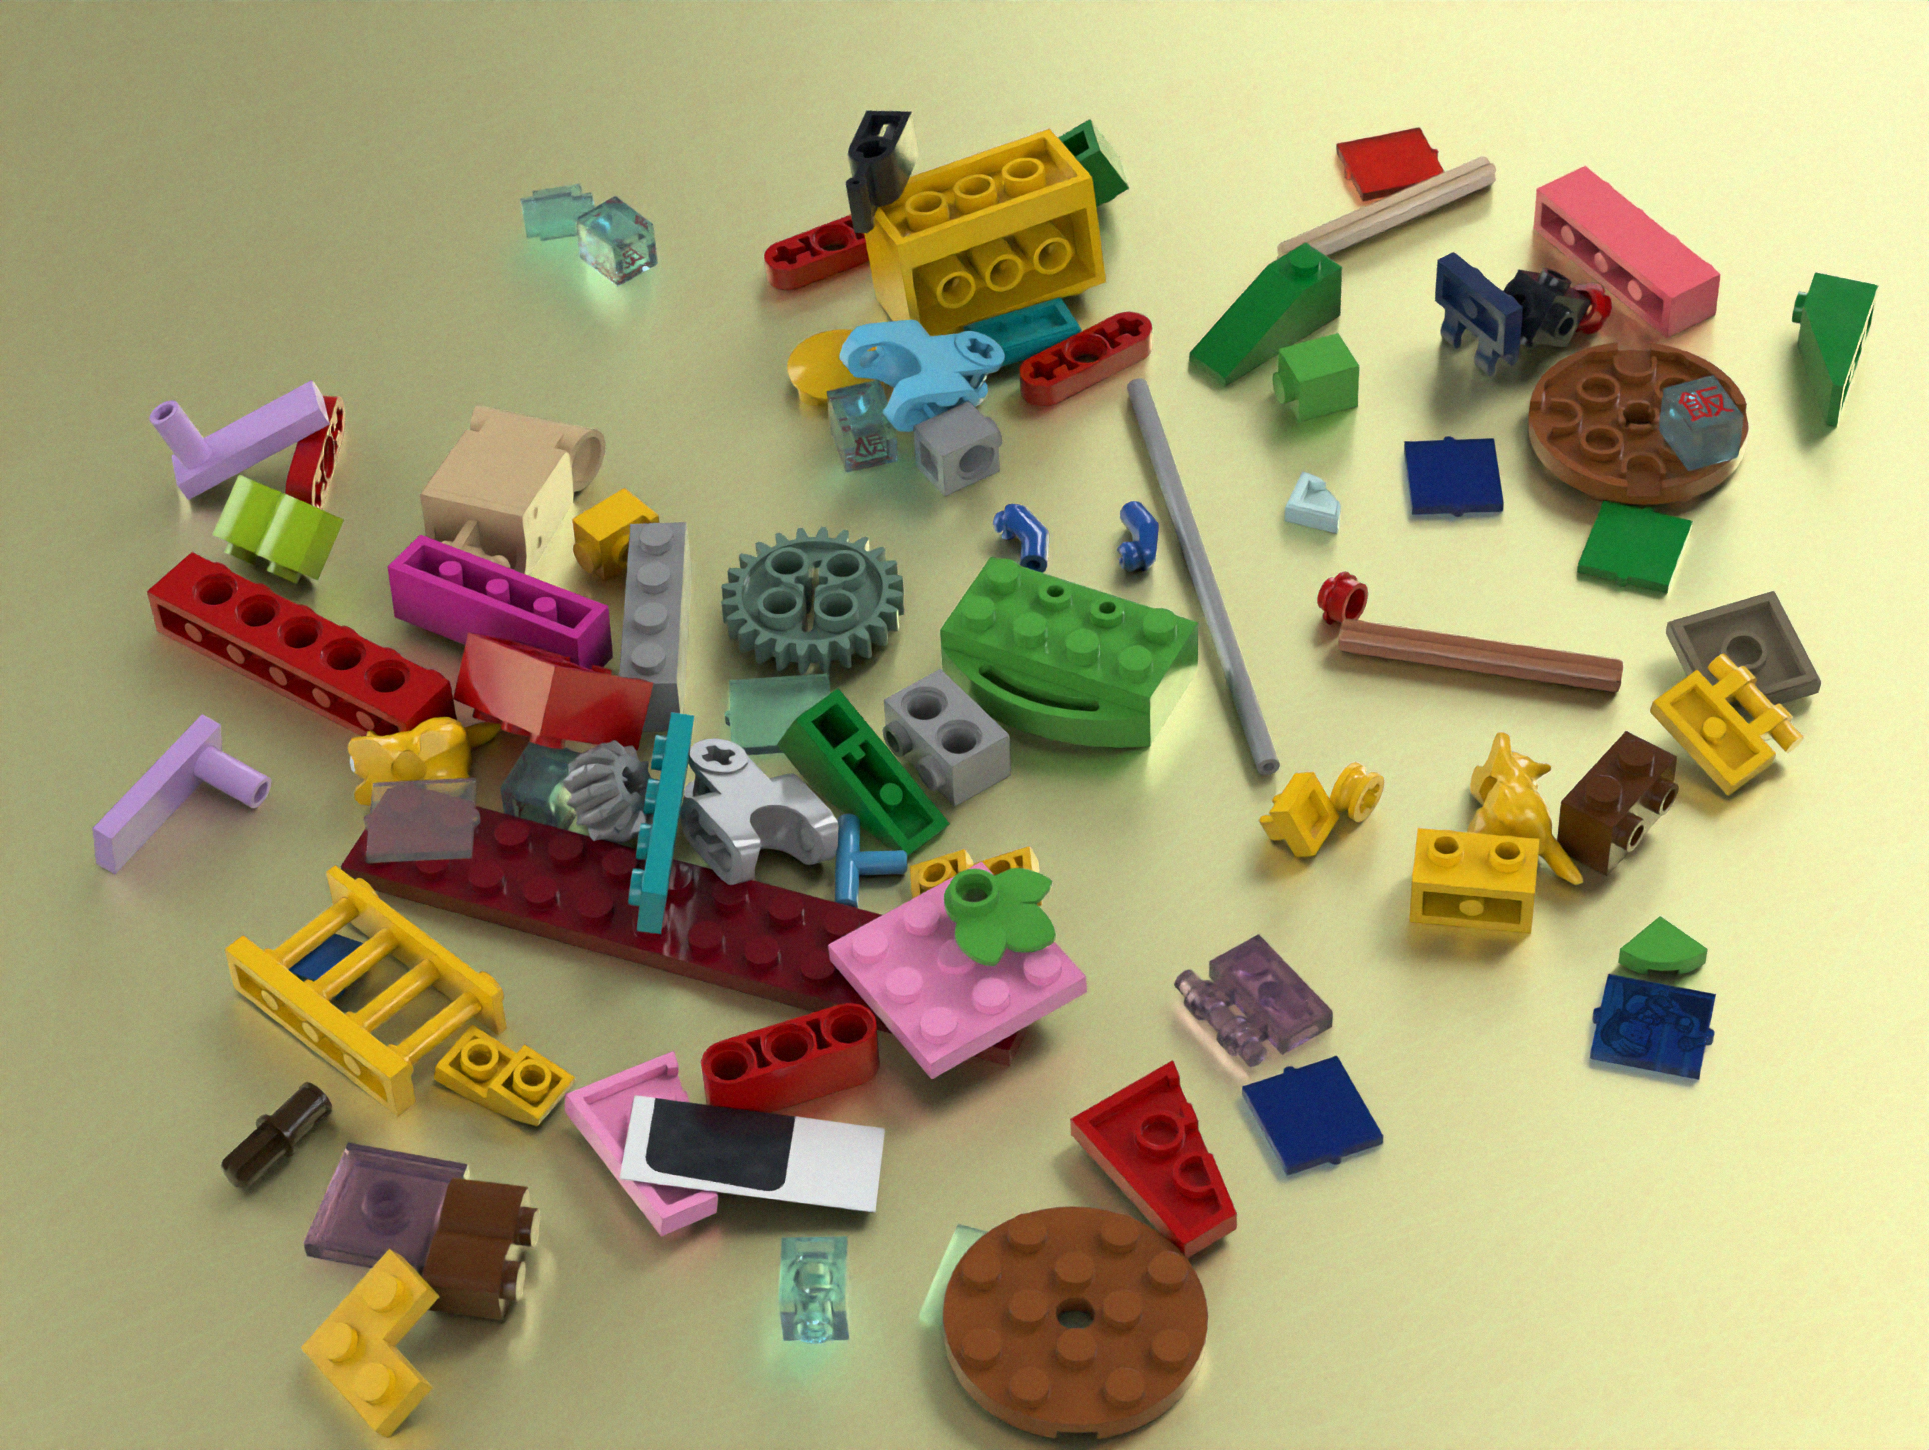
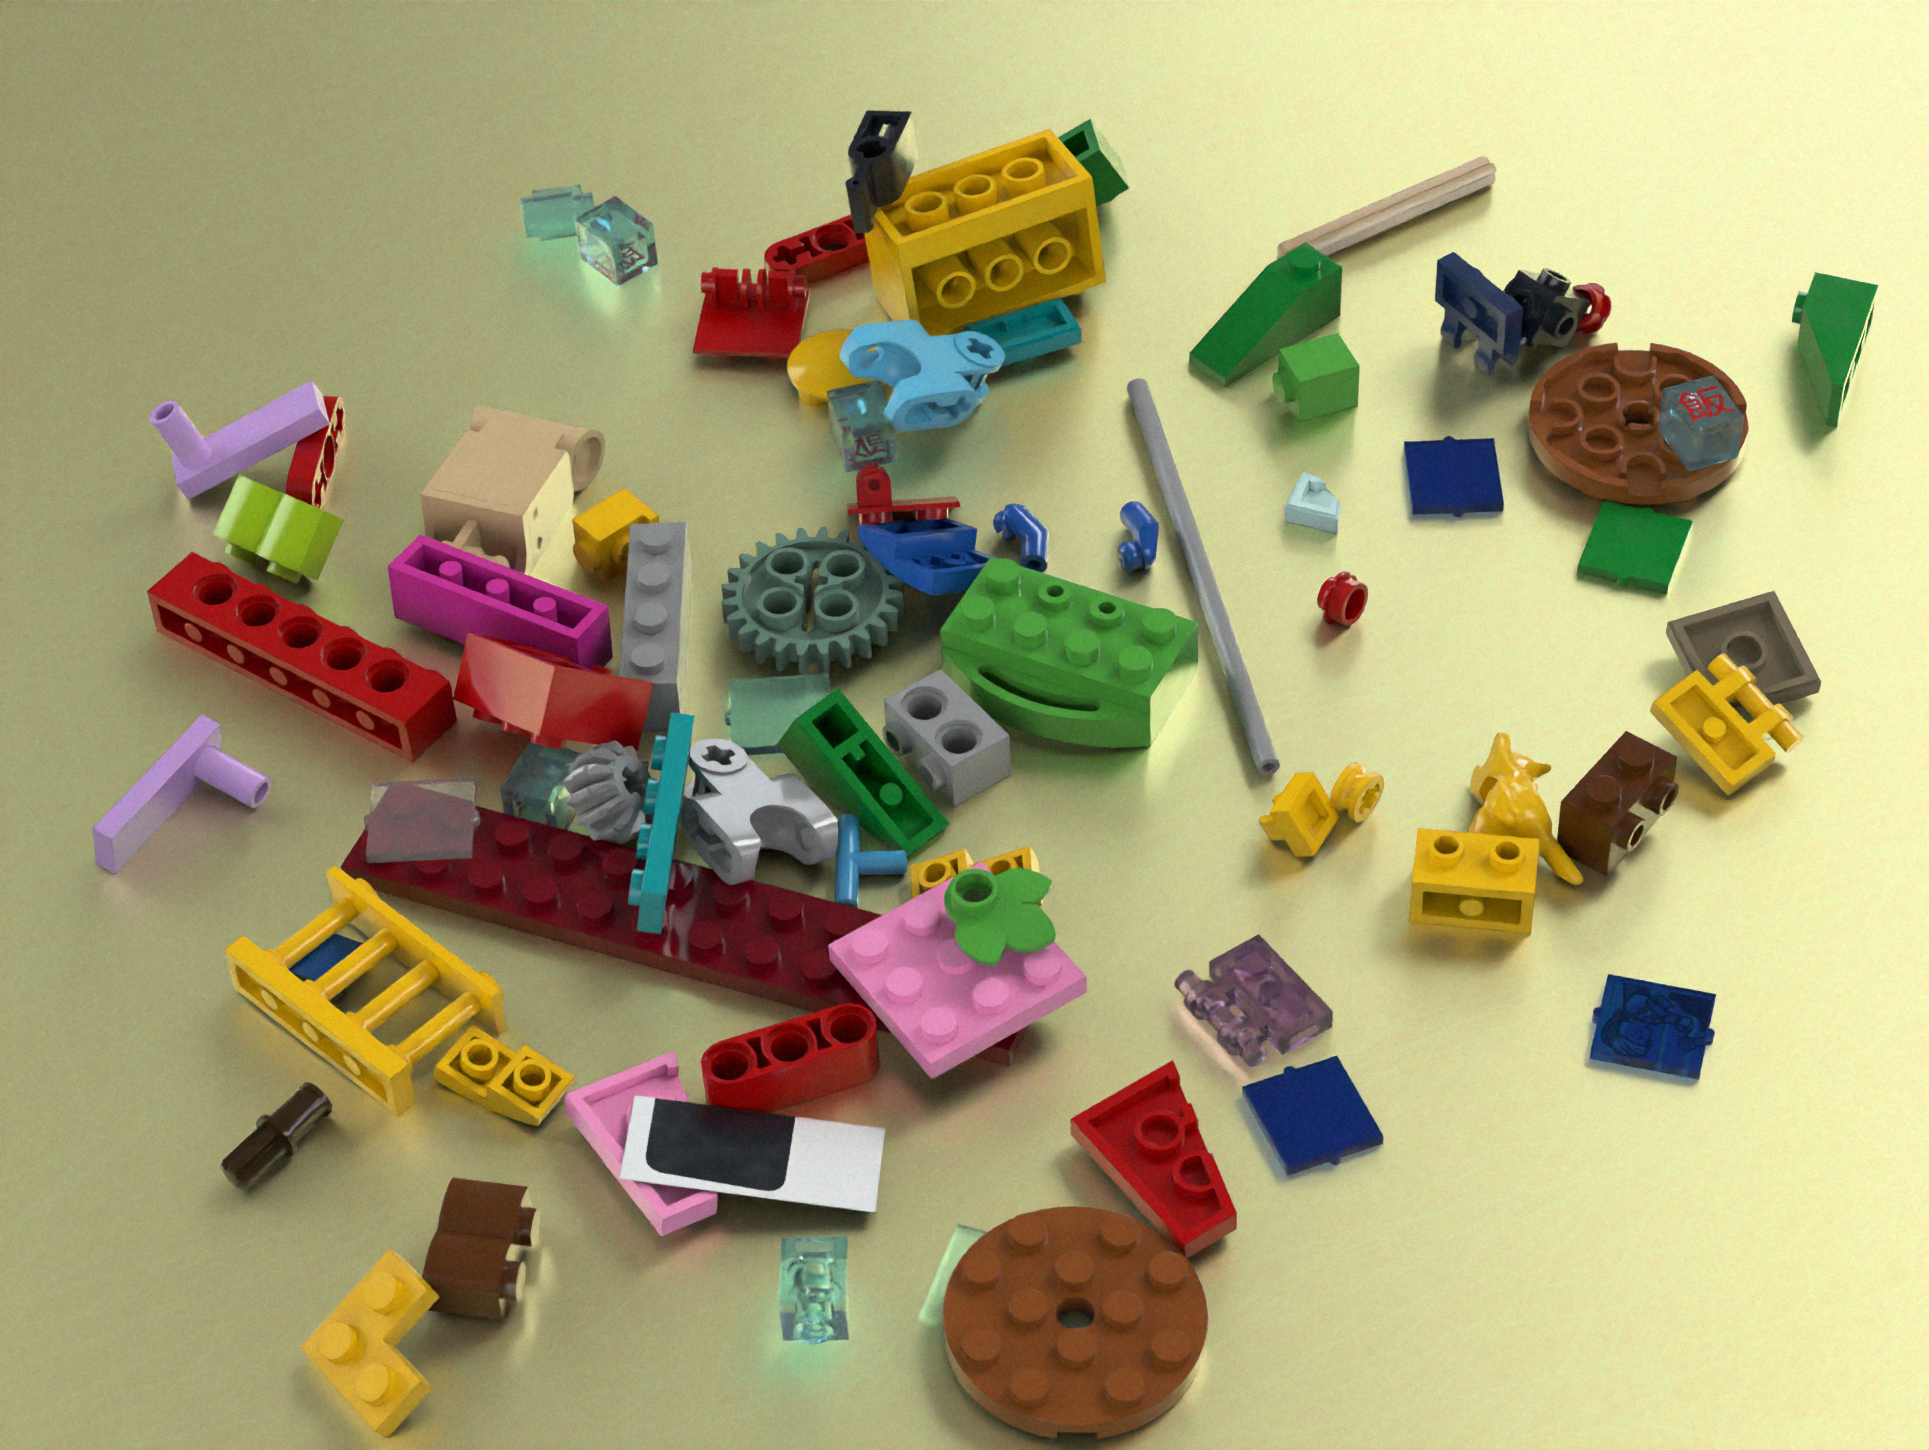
(381, 1204): plate -> none
(428, 752): yellow animal -> none
(751, 316): none -> red hinge
(876, 502): none -> red hinge
(926, 554): none -> blue slope
(957, 448): light grey brick -> none
(1057, 376): red beam -> none
(1388, 162): clear red piece -> none
(1481, 655): nougat axle -> none
(1626, 251): coral brick -> none
(1662, 948): bright green tile -> none

